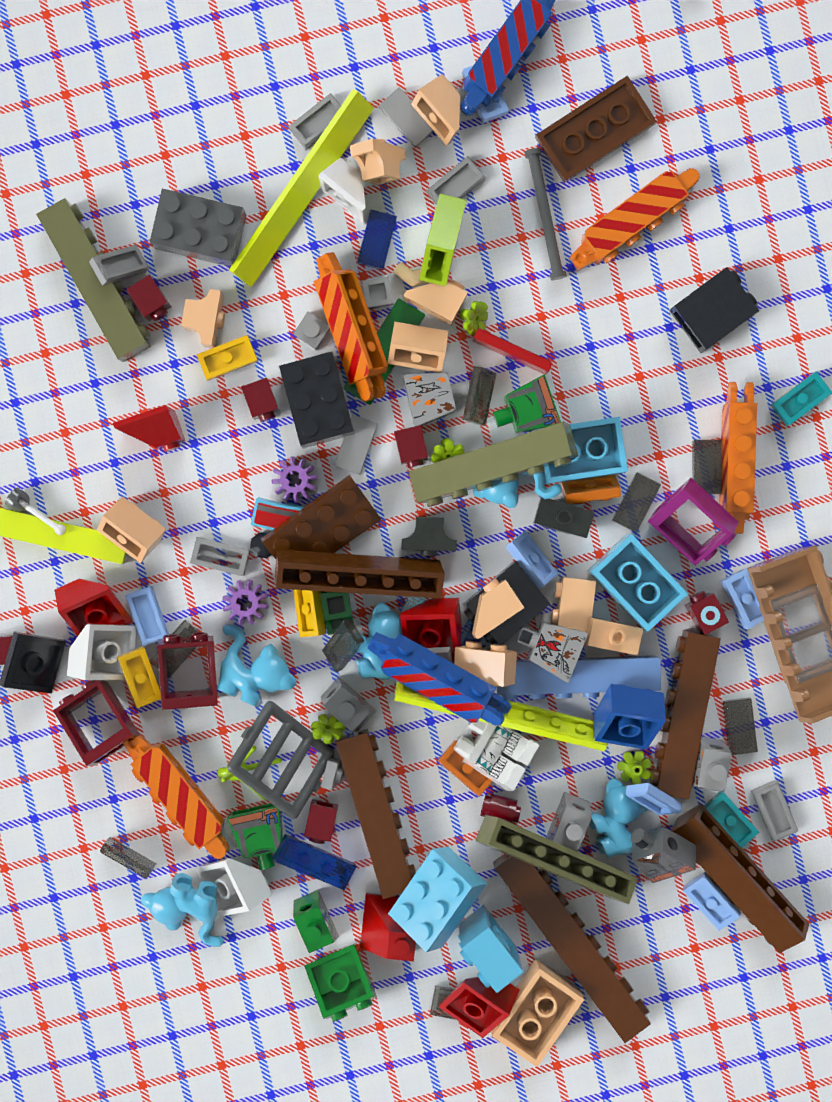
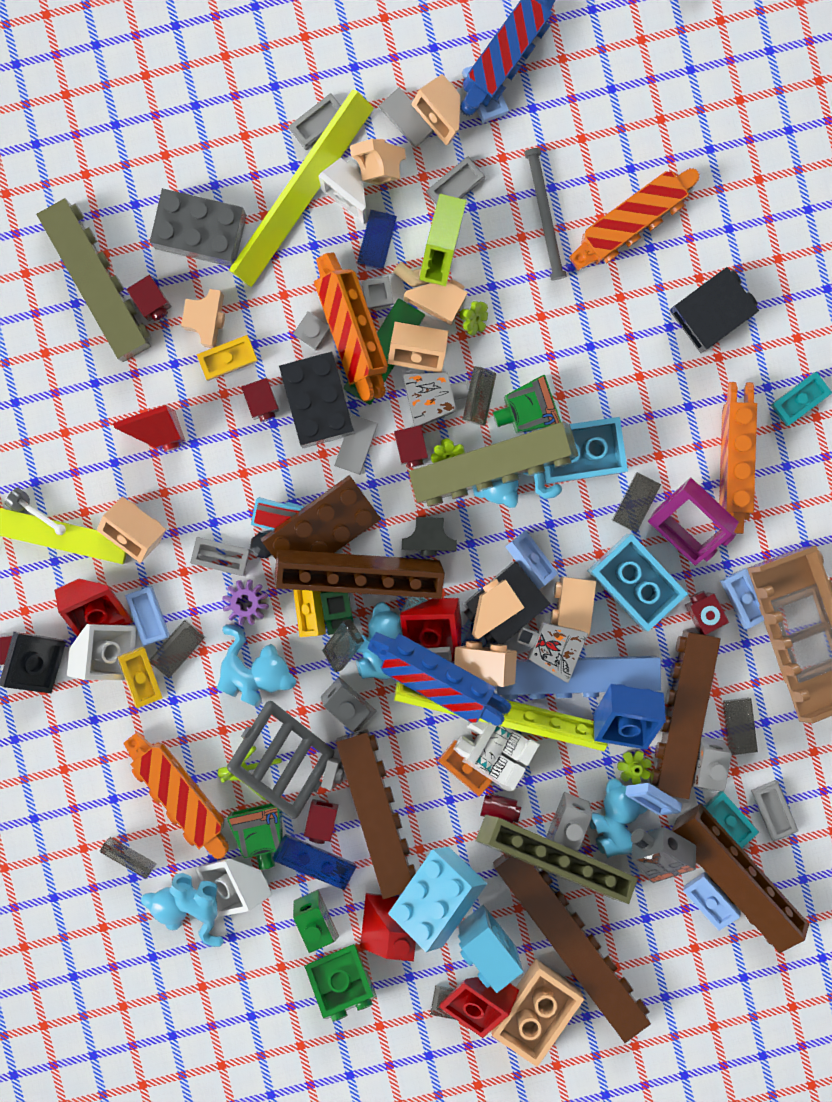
(90, 755): dark red window -> none
(119, 265): light grey tile -> none
(190, 698): dark red window -> none
(303, 475): medium lavender gear -> none
(327, 728): lime plant -> none
(512, 351): red tile -> none
(563, 517): pearl dark grey brick -> none
(591, 489): orange plate -> none
(595, 129): reddish brown plate -> none
(613, 636): light nougat brick -> none
(707, 465): clear smoke tile -> none

